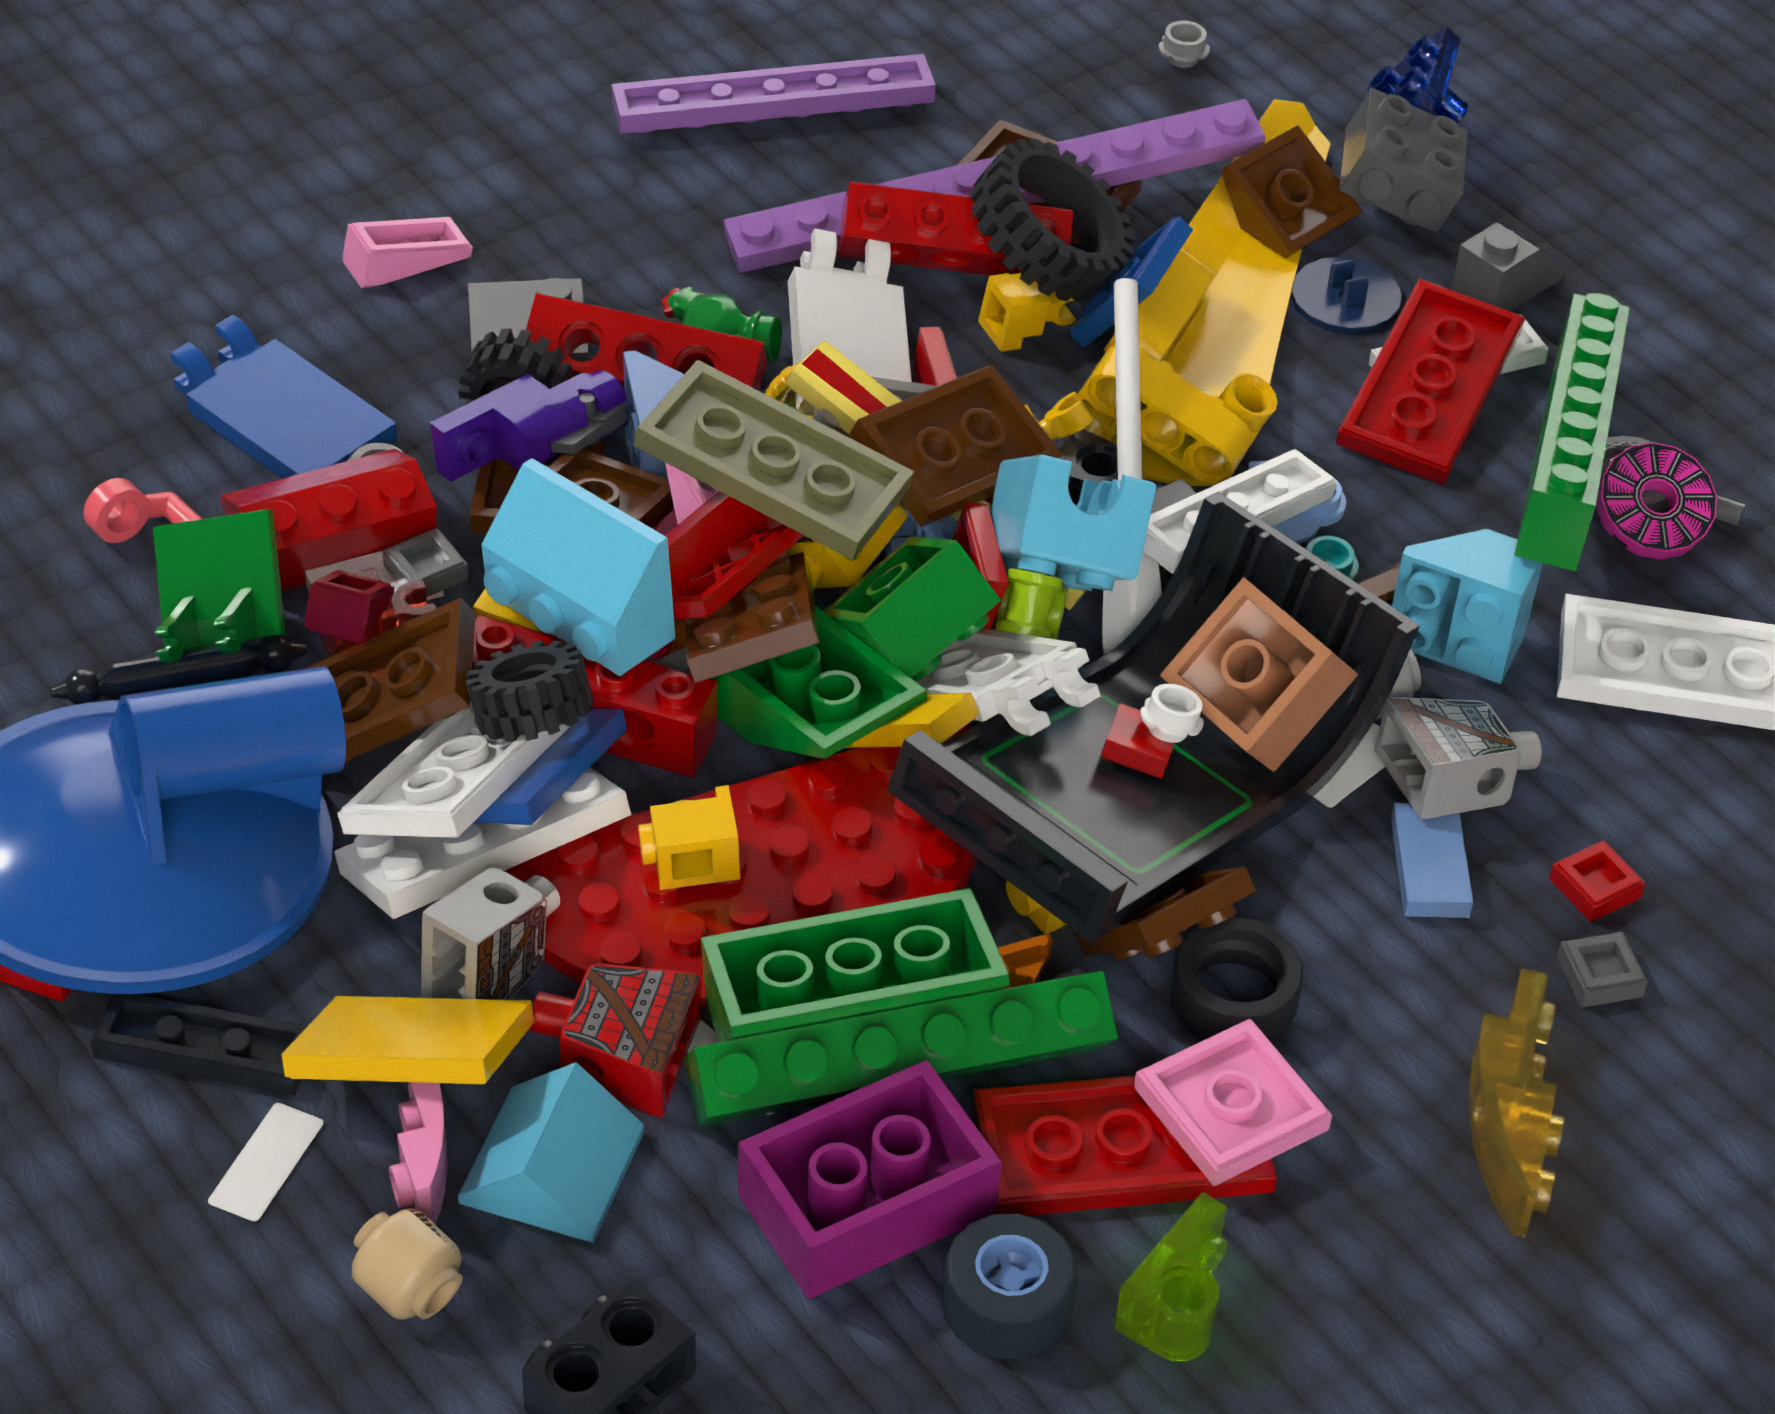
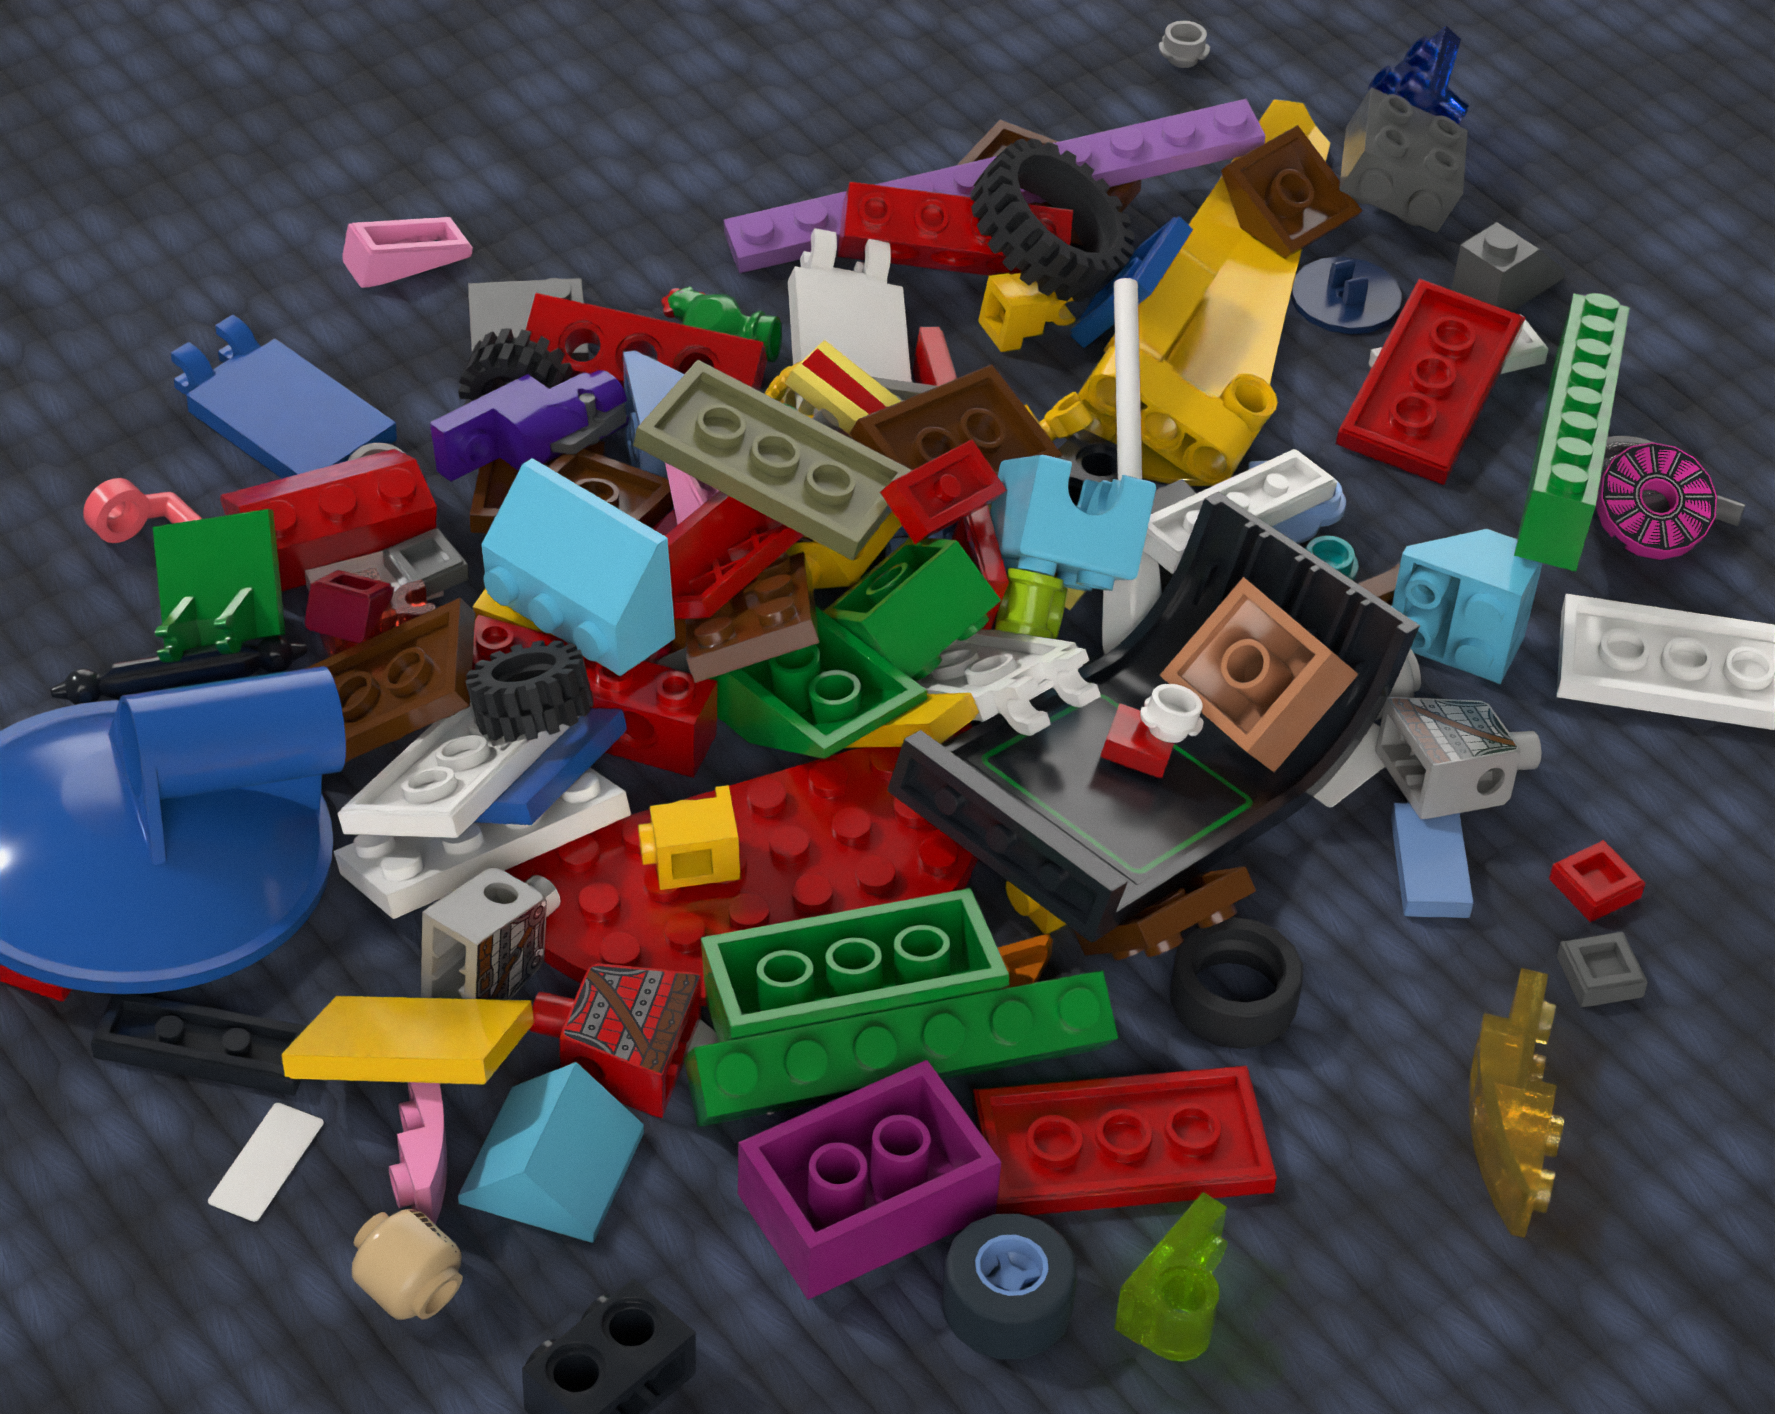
(772, 93): medium lavender plate -> none
(943, 491): none -> red plate
(1232, 1101): bright pink tile -> none

